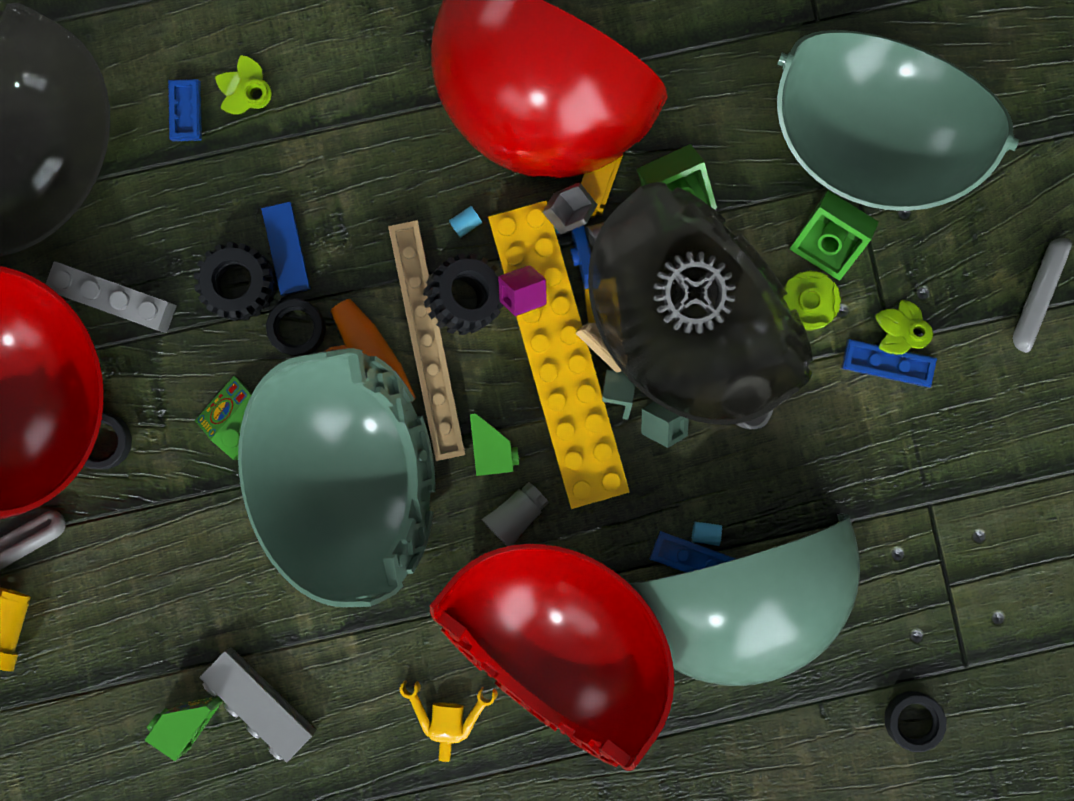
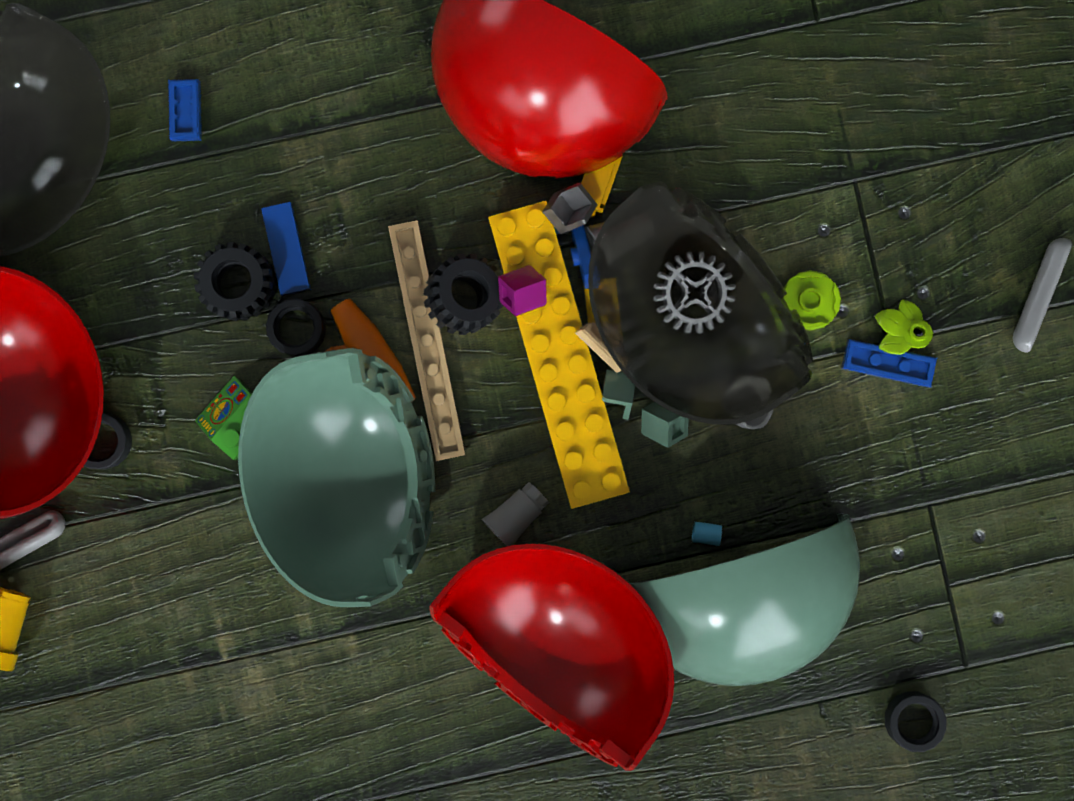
(111, 297): light grey brick -> none
(179, 727): bright green slope -> none
(240, 86): lime plate -> none
(257, 705): light grey brick -> none
(446, 719): yellow piece -> none
(465, 221): medium azure hinge -> none
(491, 449): bright green slope -> none
(683, 170): bright green slope -> none
(684, 554): blue tile -> none
(834, 235): bright green slope -> none
(888, 121): sand green windscreen -> none

